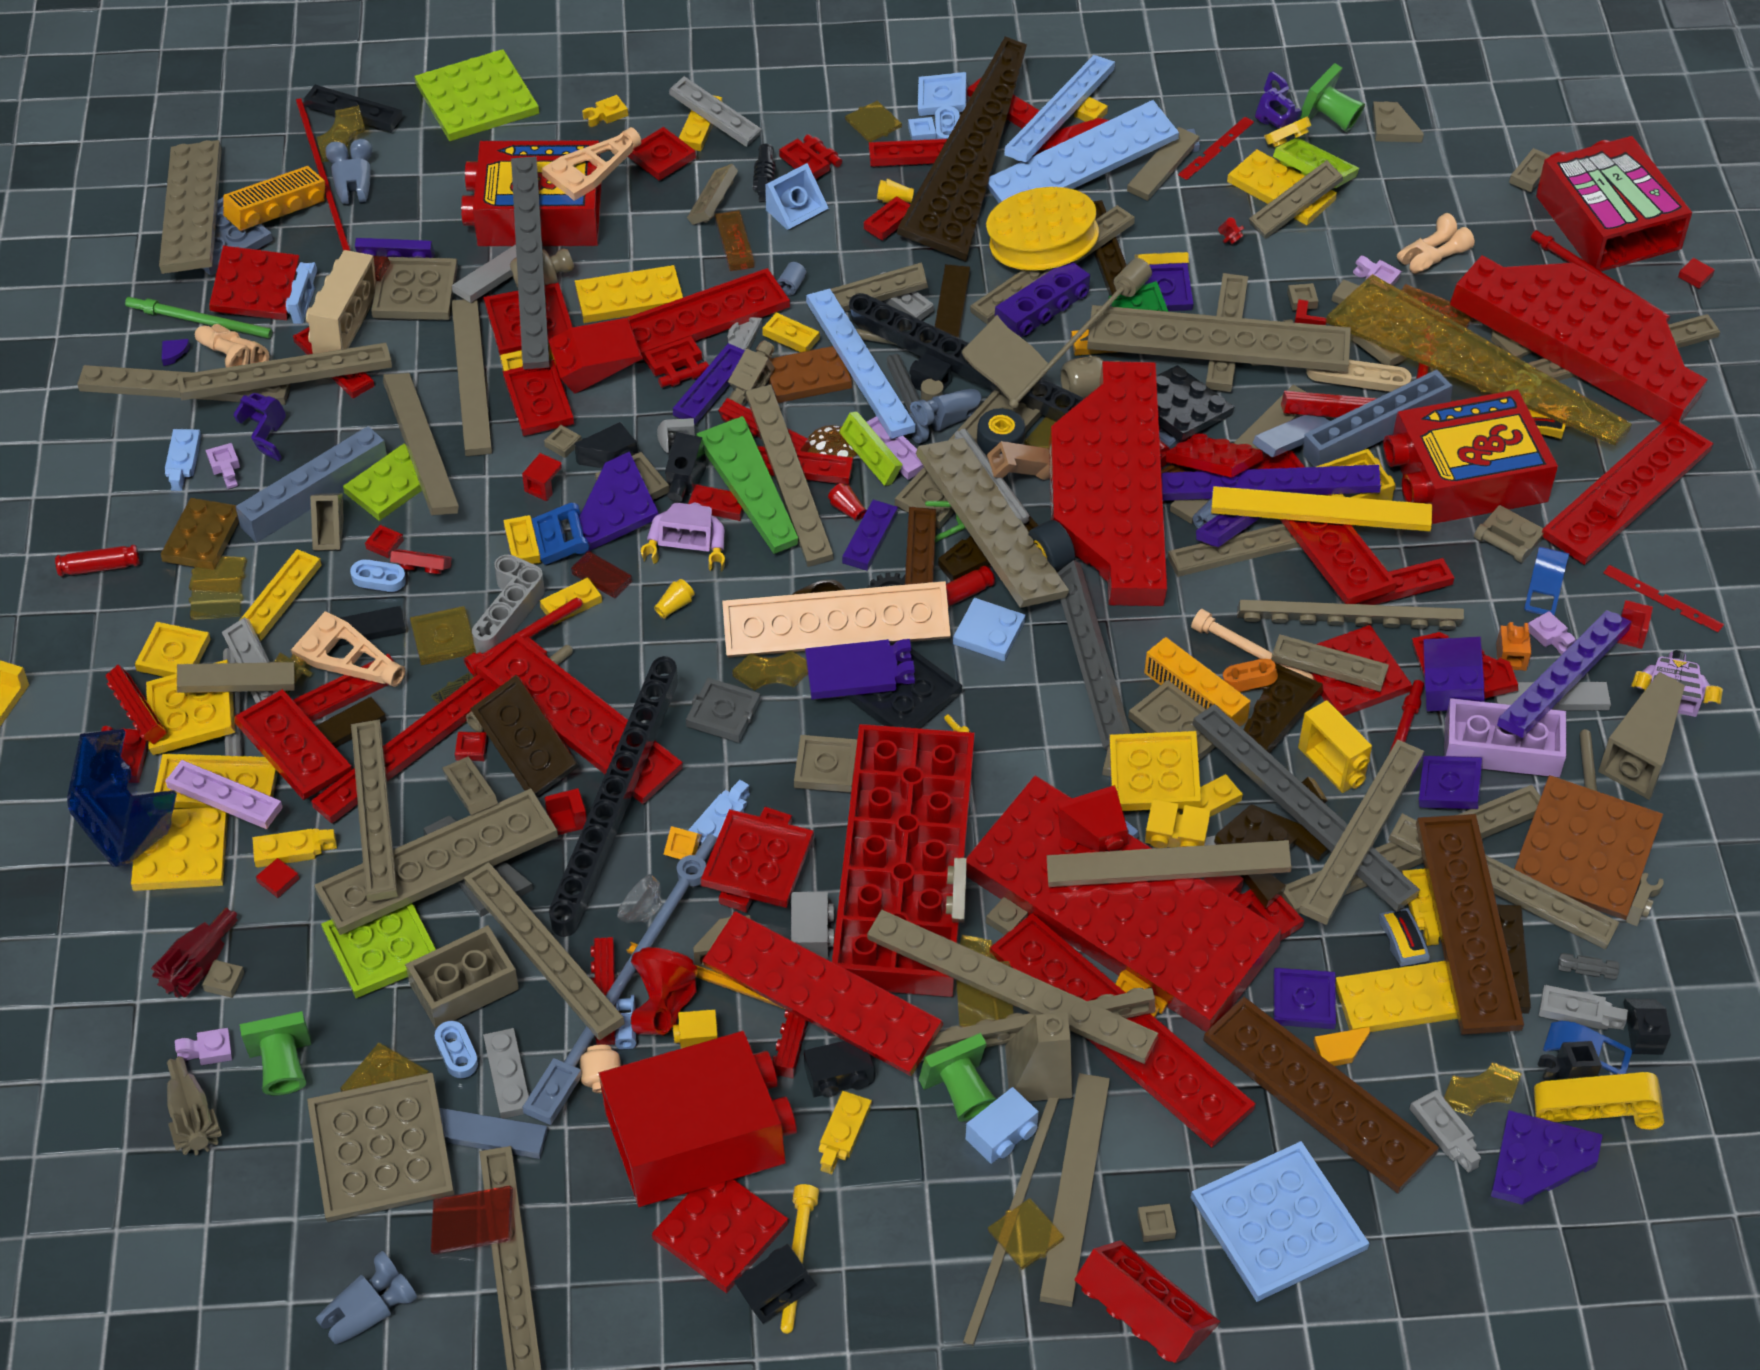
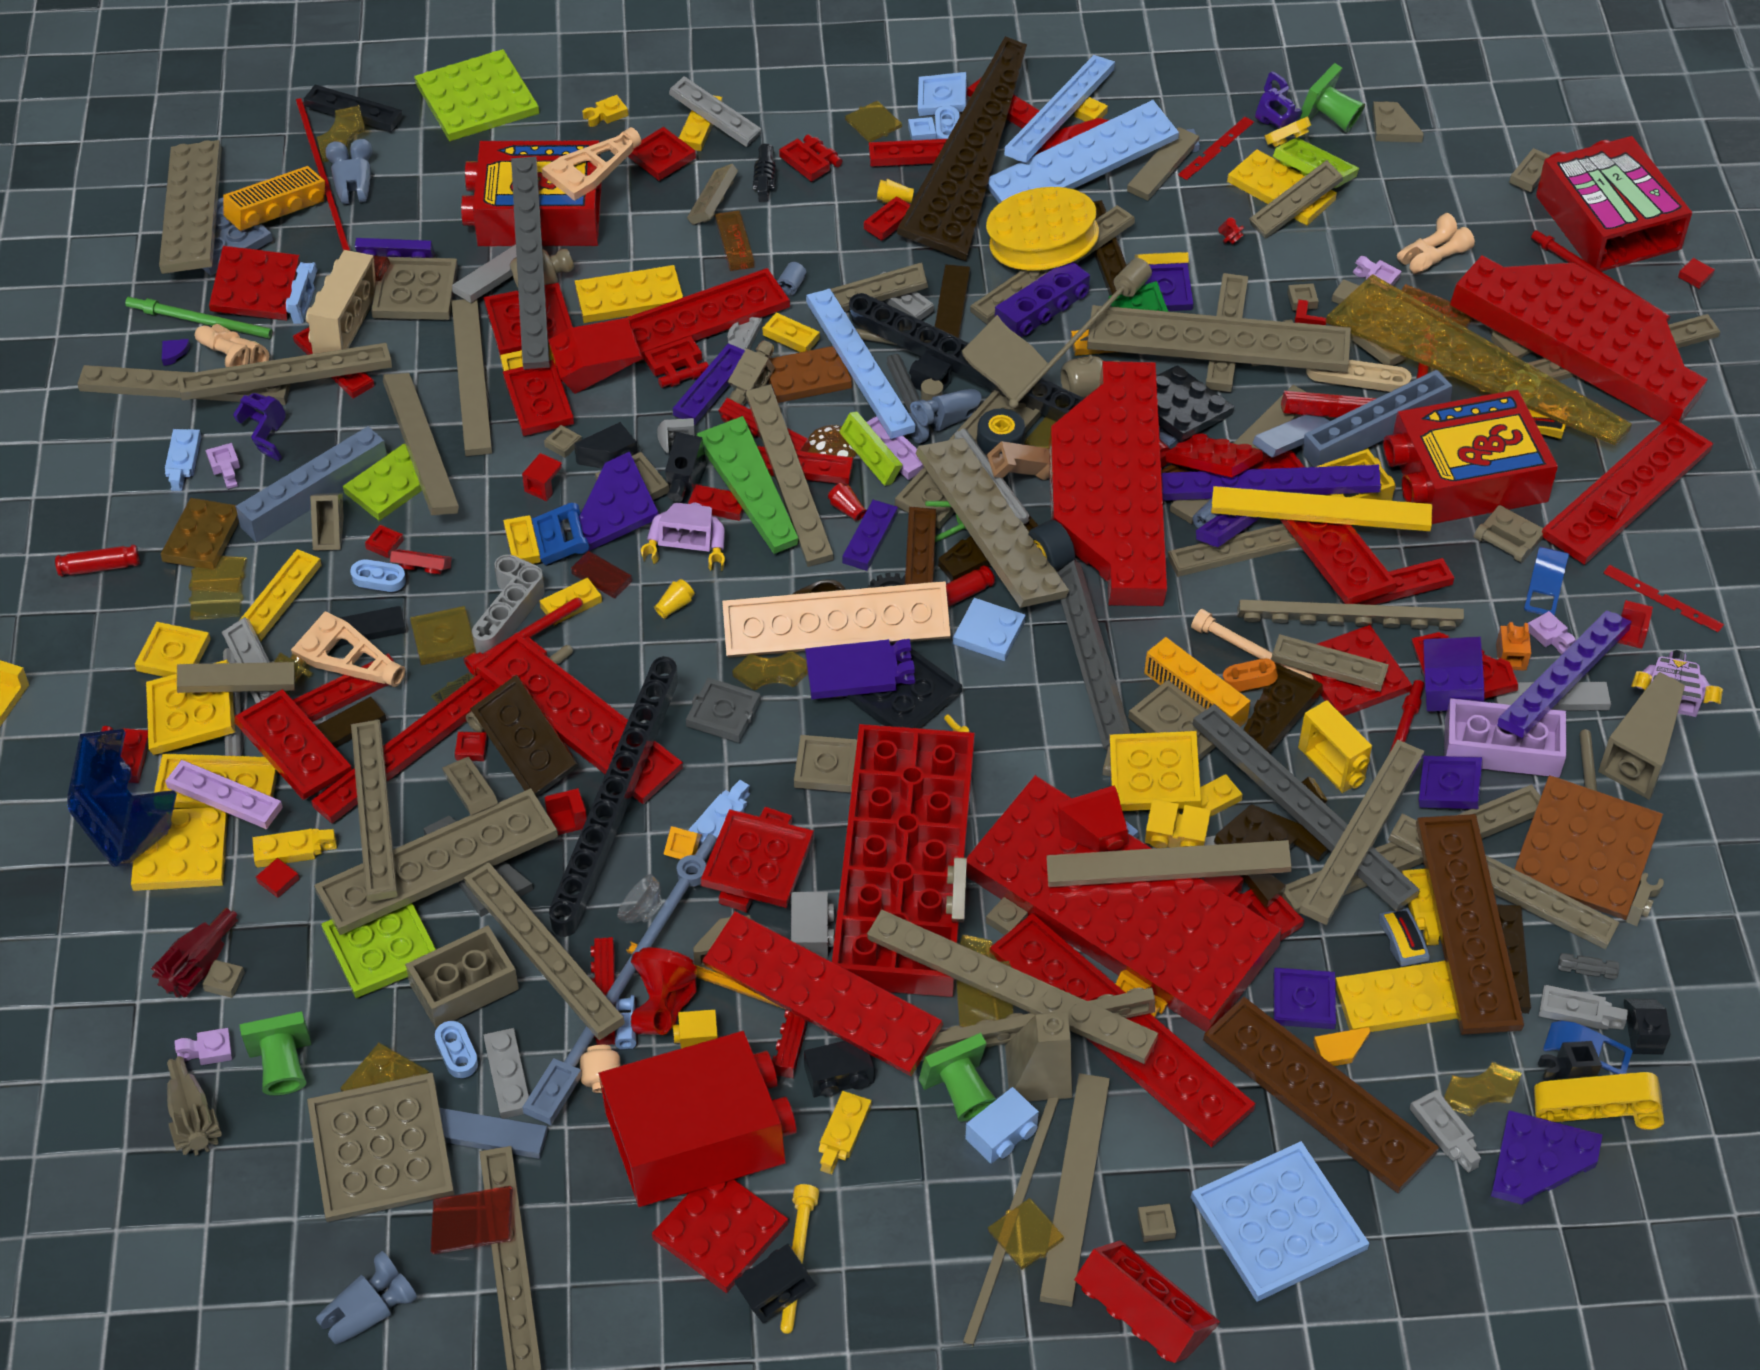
(136, 705): red piece -> none
(794, 197): light blue slope -> none

